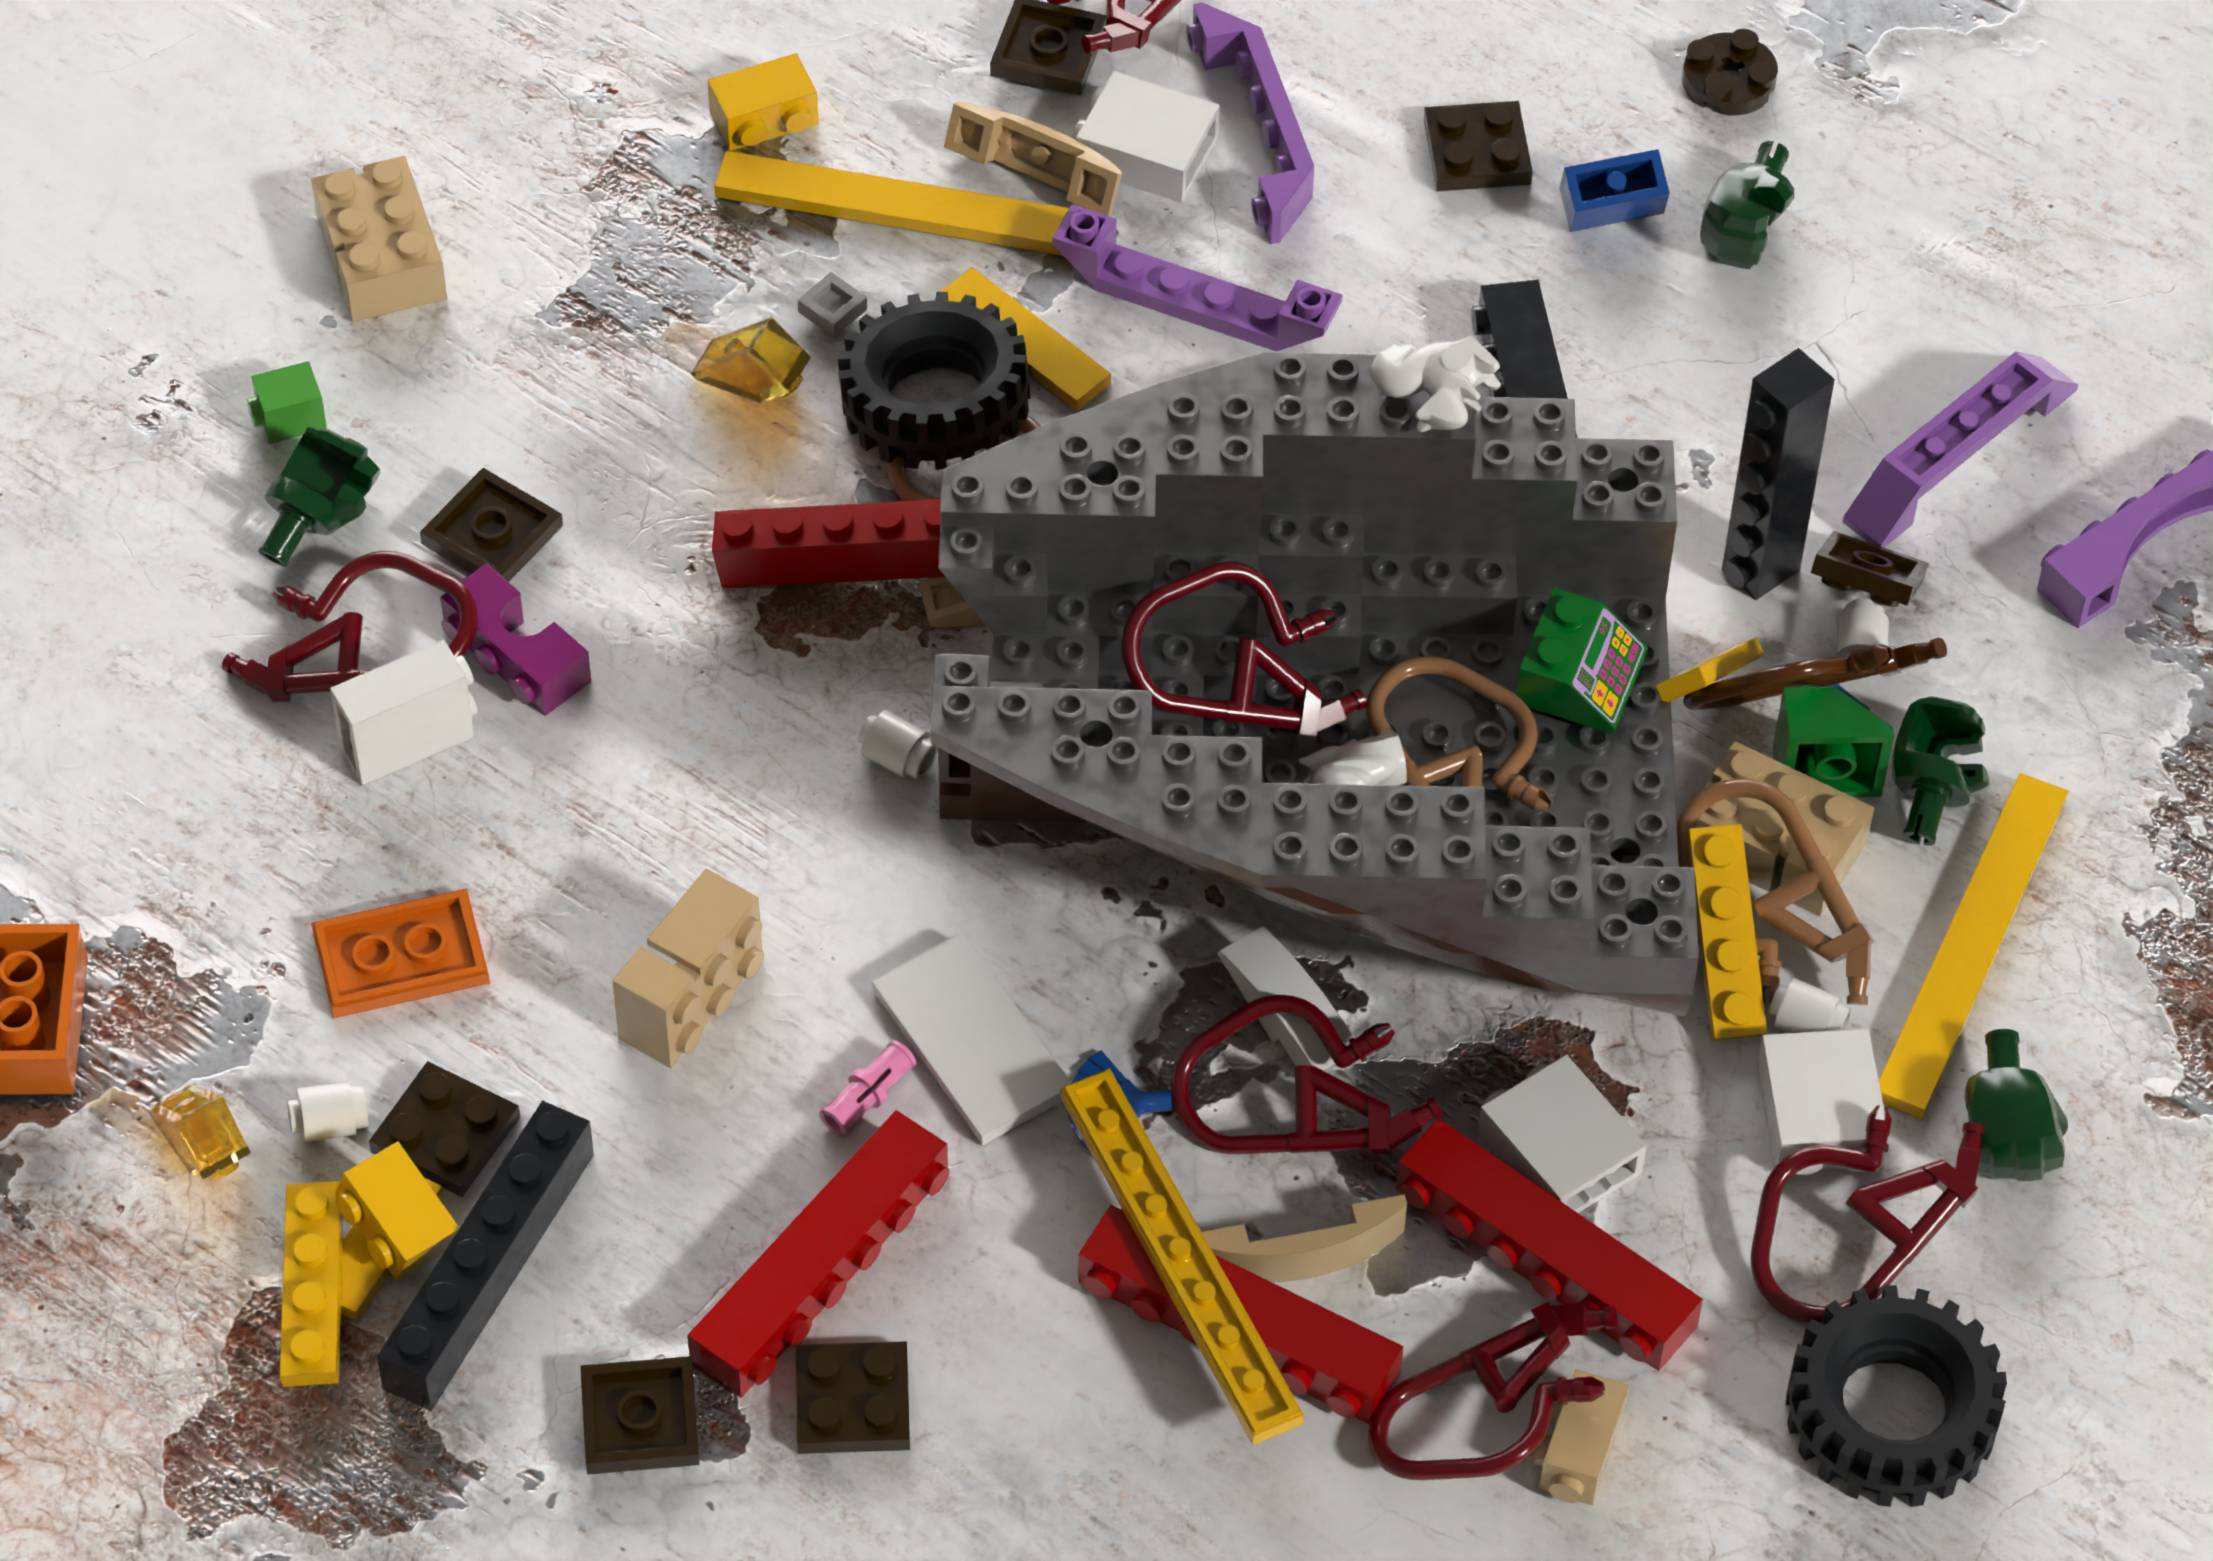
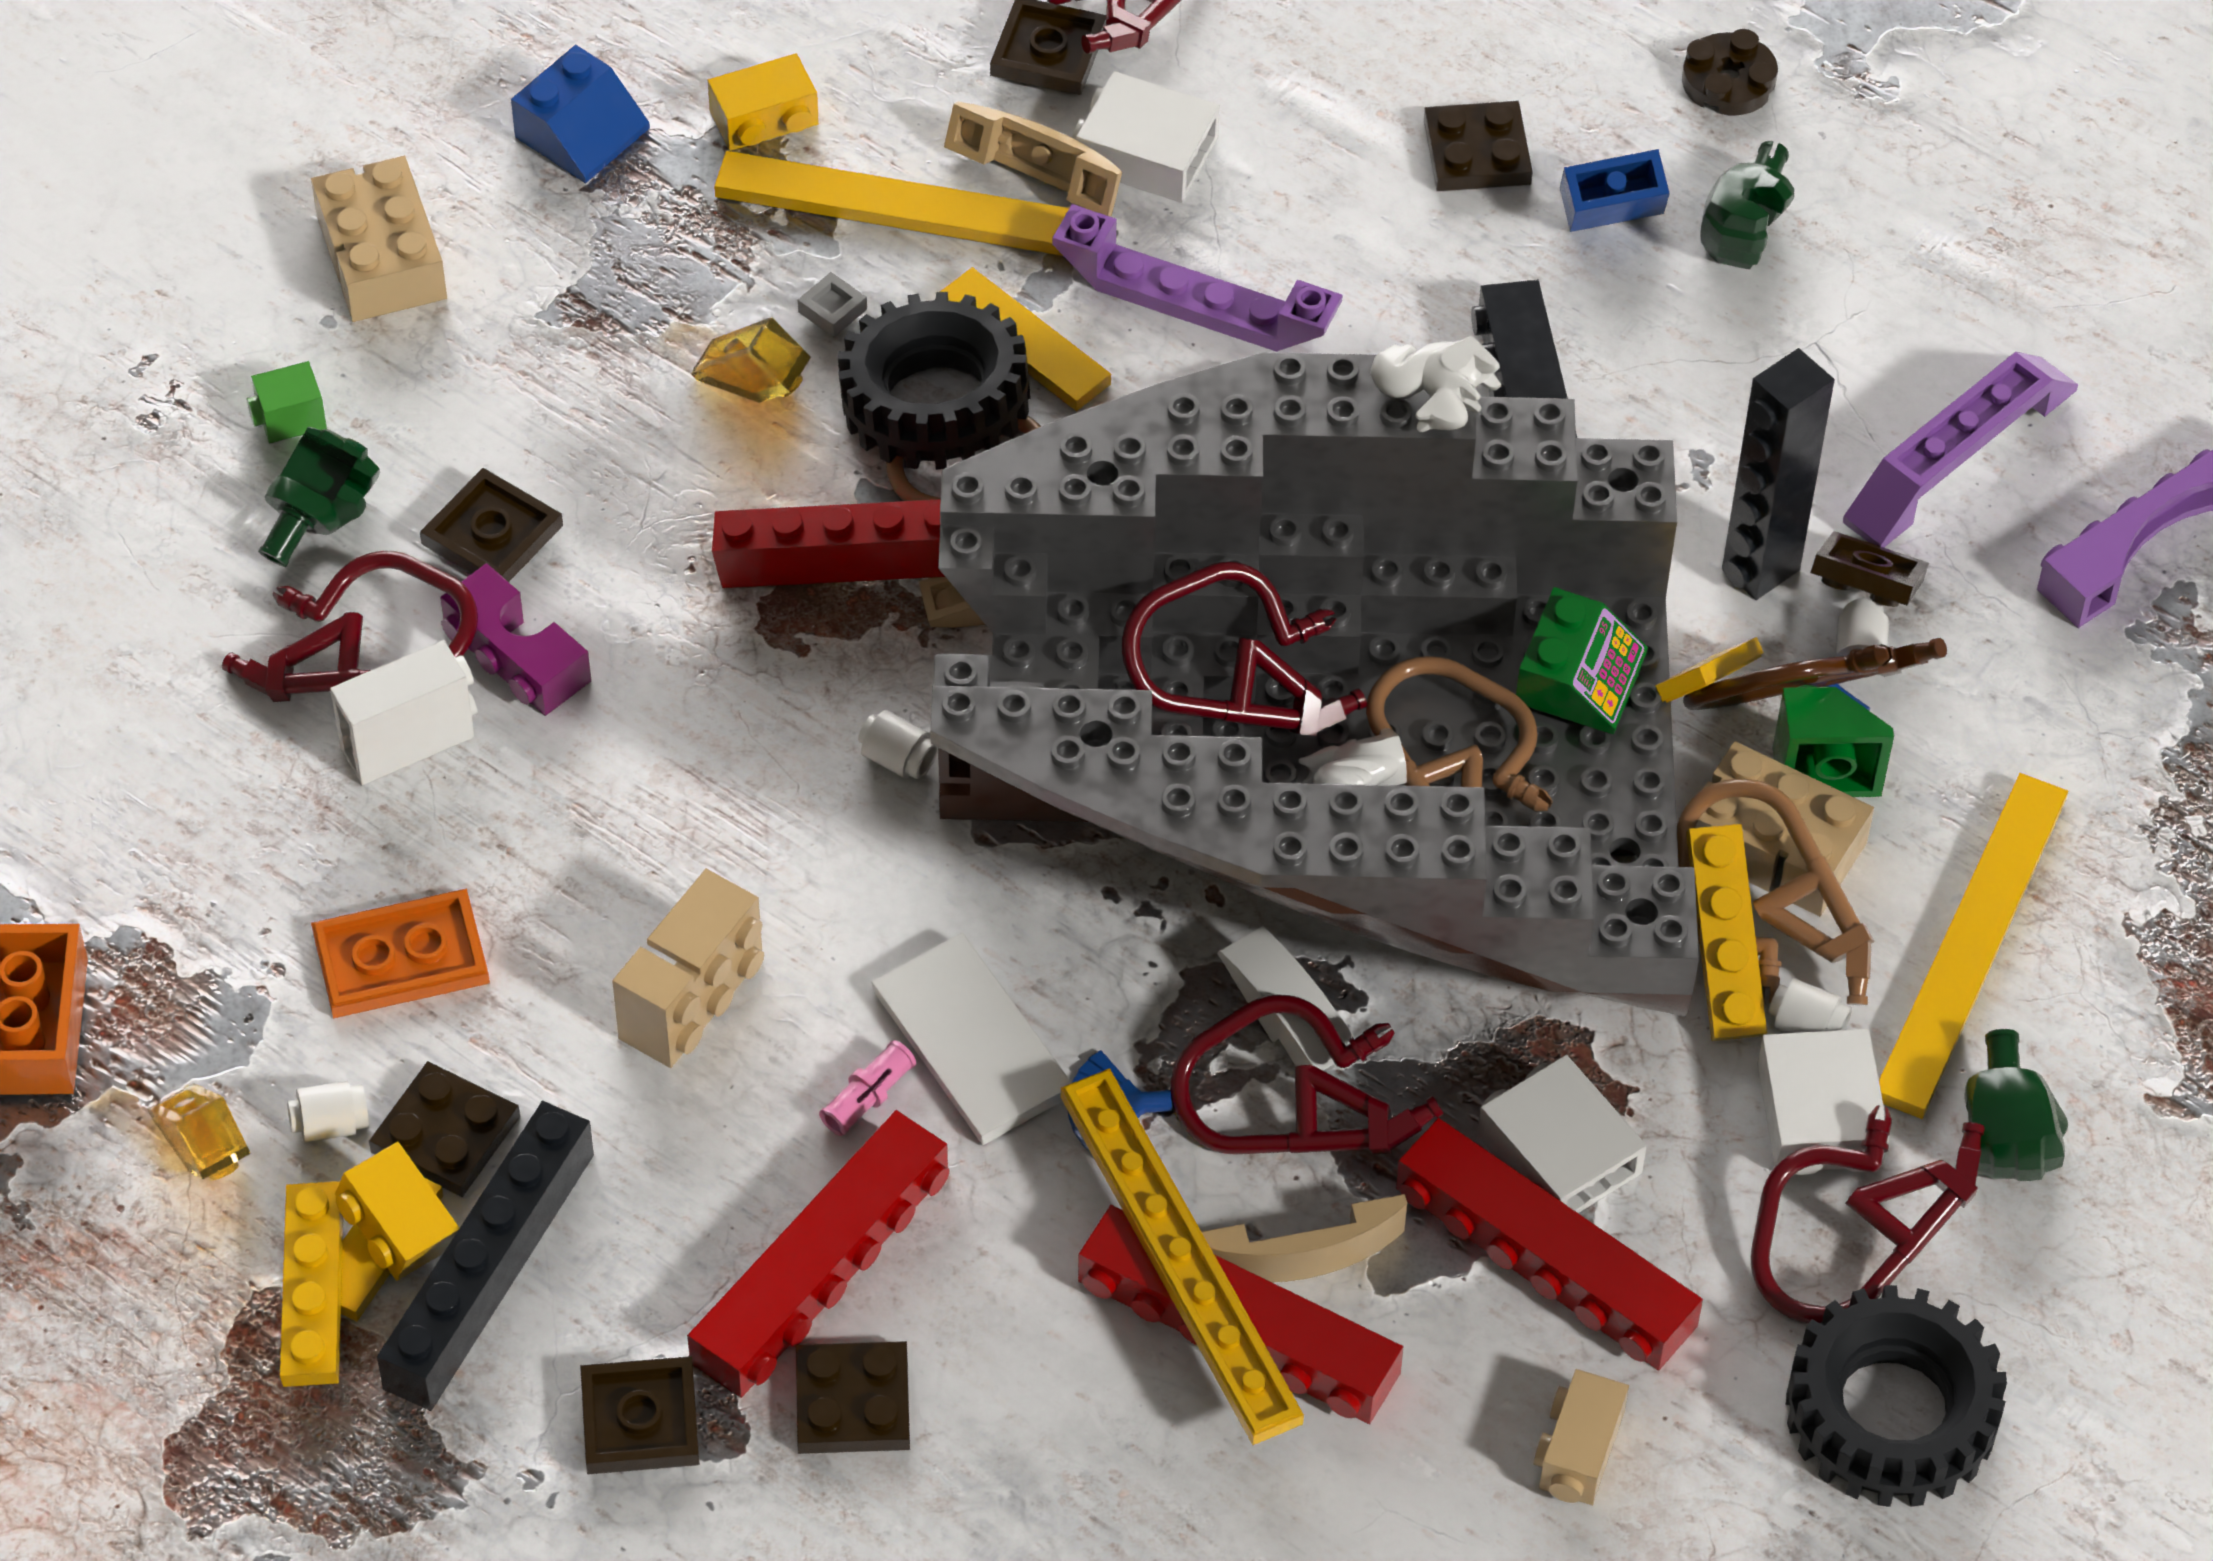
(578, 114): none -> blue slope
(1230, 41): medium lavender slope -> none
(1549, 1322): dark red piece -> none
(1920, 765): dark green piece -> none

